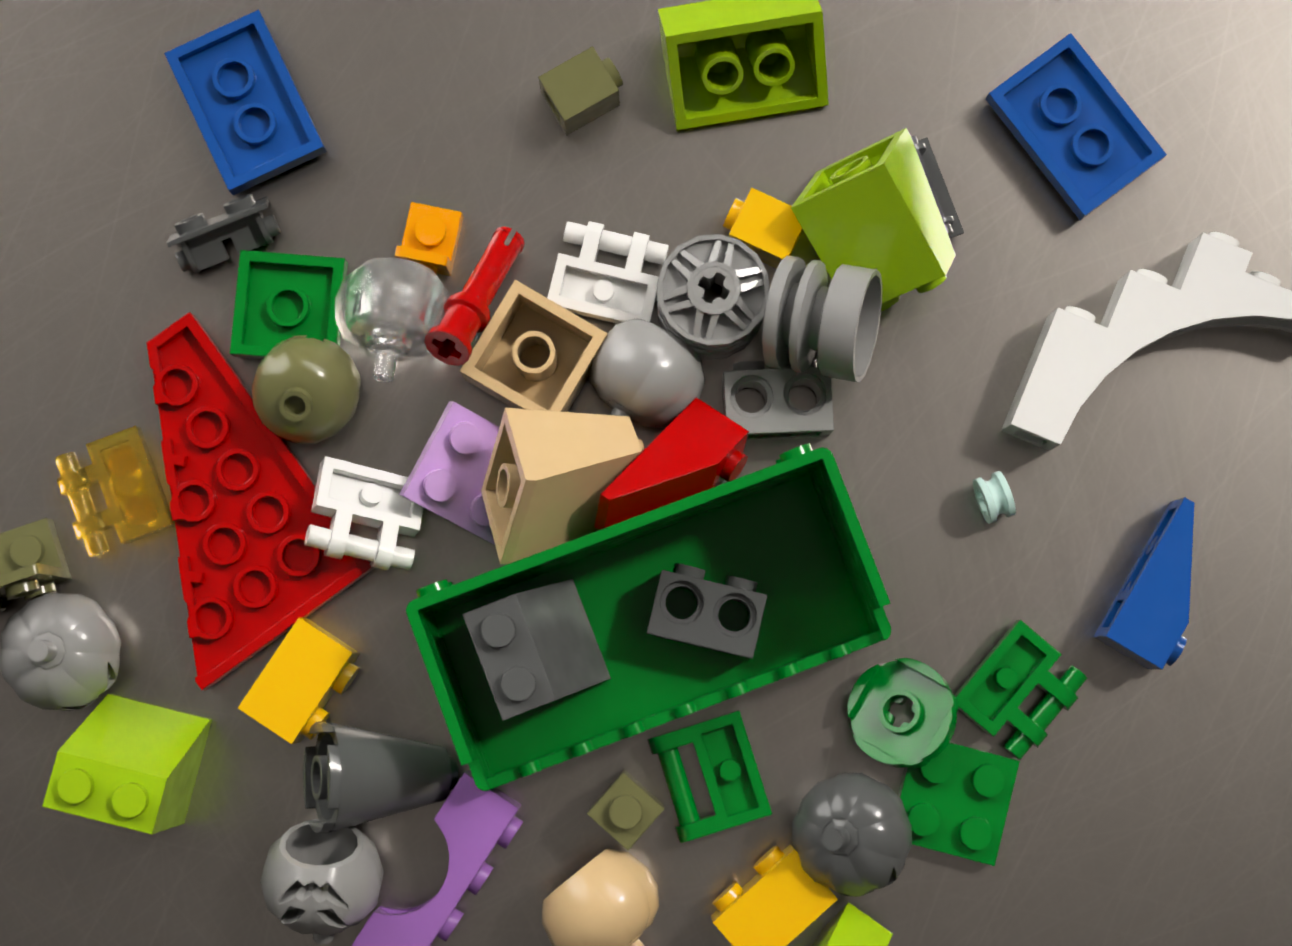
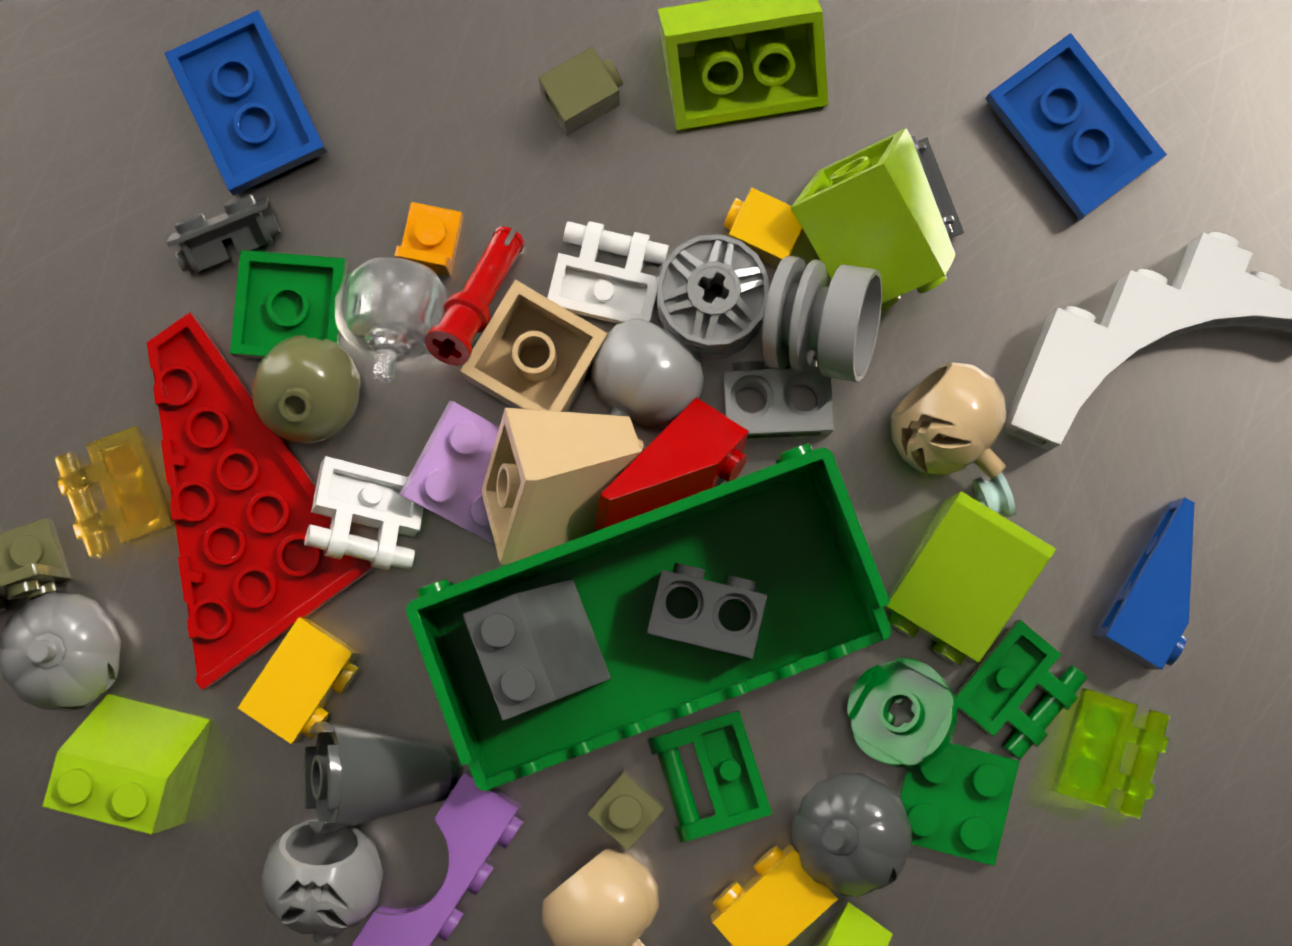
(951, 421): none -> tan piece
(965, 579): none -> lime slope
(1097, 747): none -> clear neon green plate

